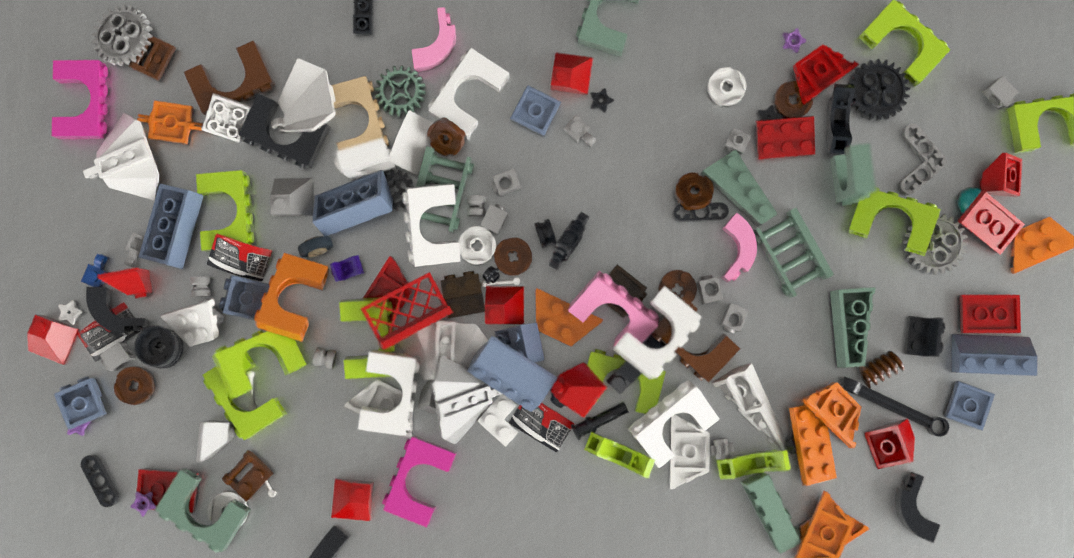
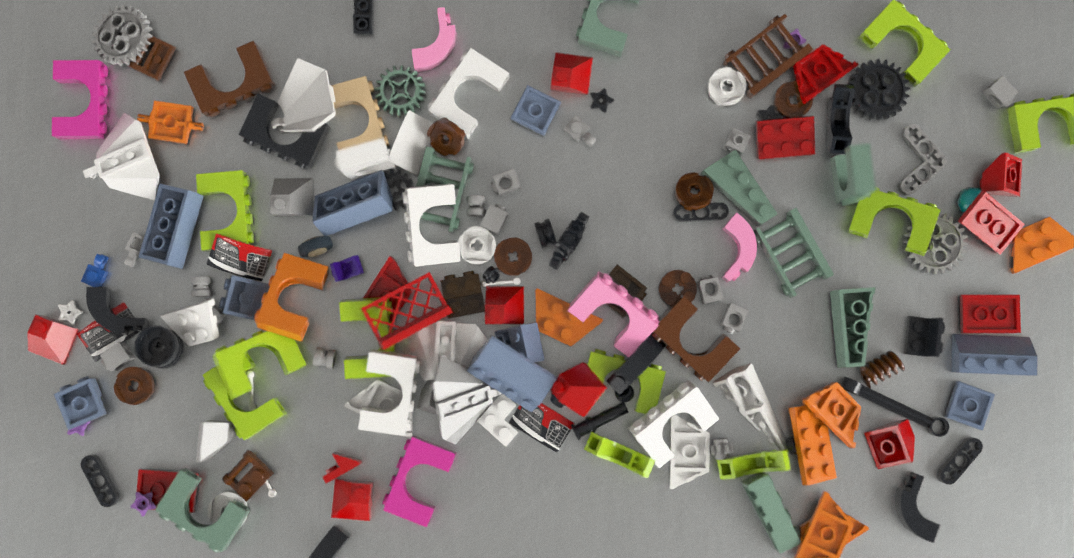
(130, 281): red slope -> none
(225, 117): white tile -> none
(345, 464): none -> red slope
(626, 395): none -> black plate
(682, 321): white arch -> none
(769, 74): none -> reddish brown fence
(955, 475): none -> black beam

